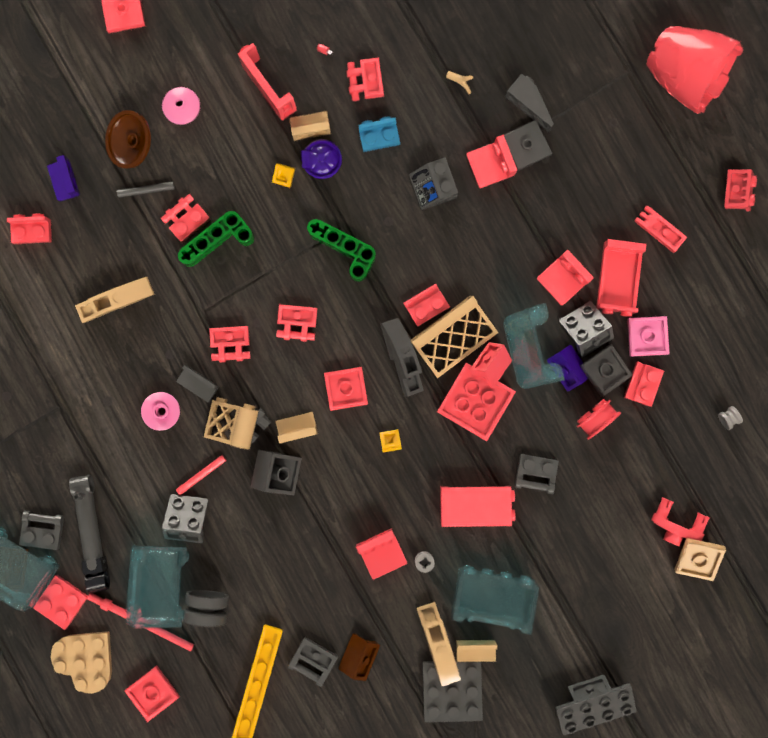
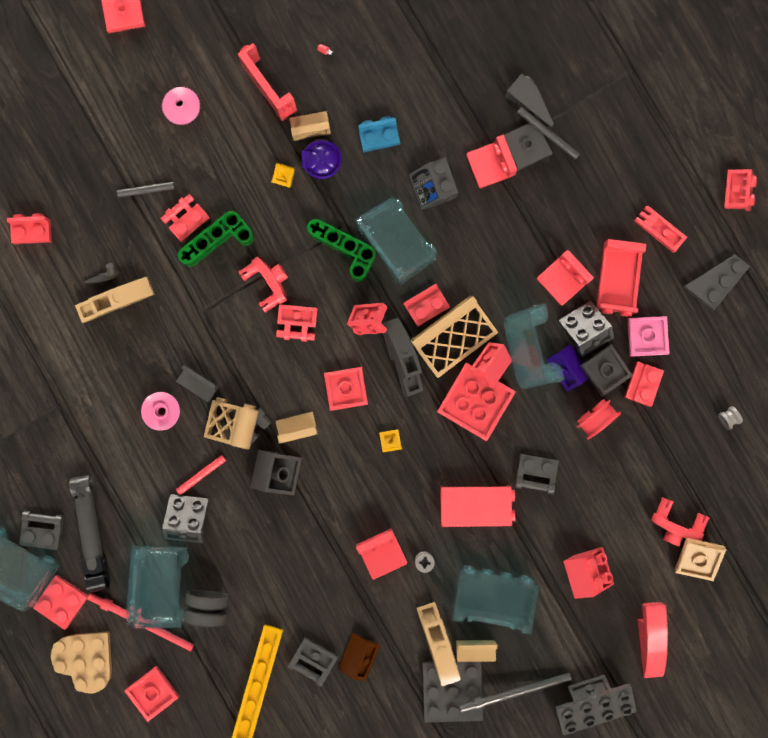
(63, 179): dark purple panel -> none
(105, 277): none -> dark grey bar
(128, 139): reddish brown dish -> none
(229, 337): coral plate -> none
(273, 277): none -> coral connector
(367, 318): none -> coral bracket
(371, 77): coral plate -> none
(396, 239): none -> clear light blue windscreen
(460, 79): tan bar -> none
(479, 703): none -> dark grey bar
(548, 133): none -> dark grey bar
(588, 573): none -> coral slope
(653, 639): none -> coral slope
(693, 64): coral piece -> none
(717, 283): none -> dark grey wing

